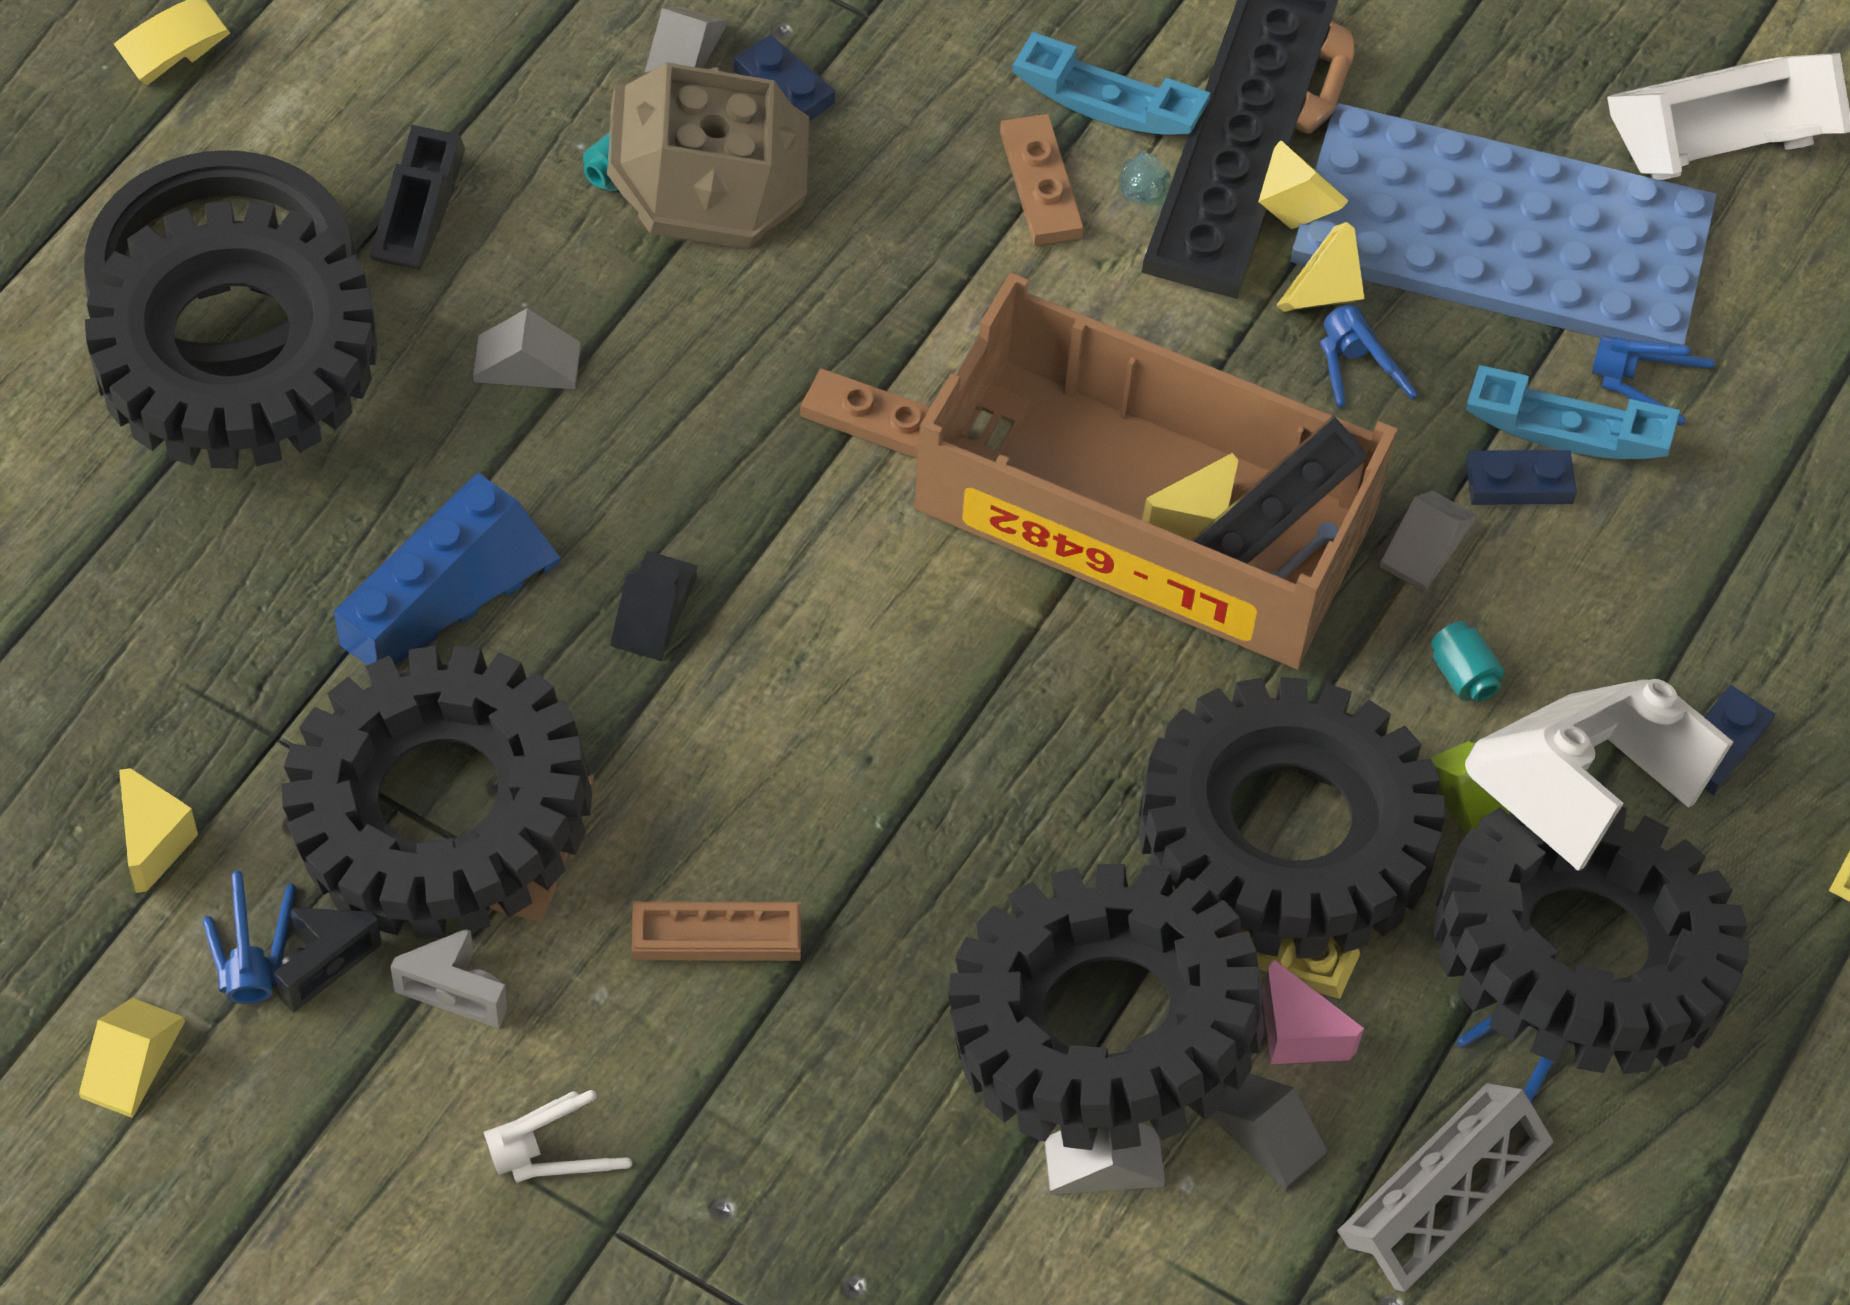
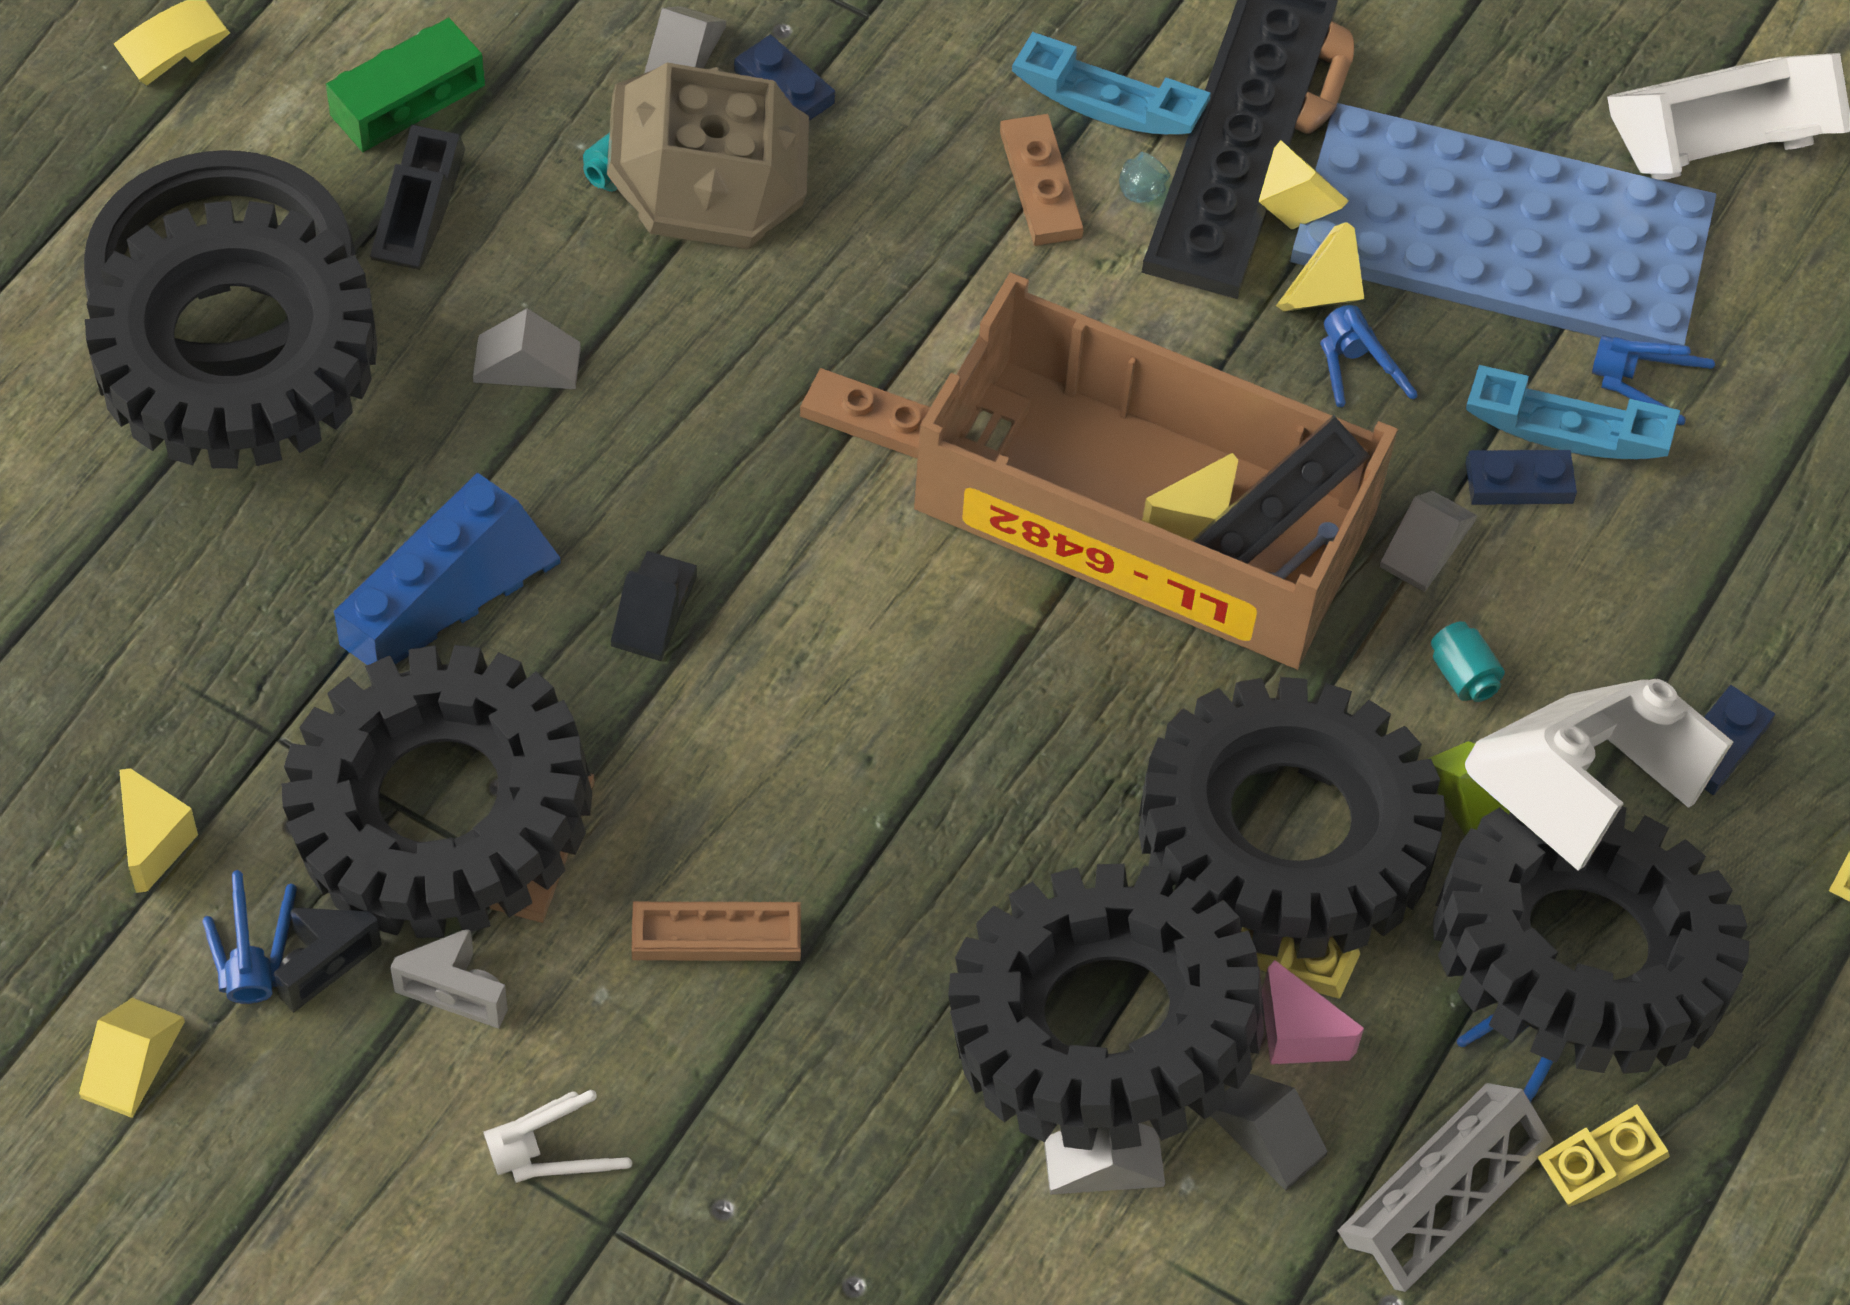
(405, 84): none -> green brick
(1603, 1158): none -> light yellow slope

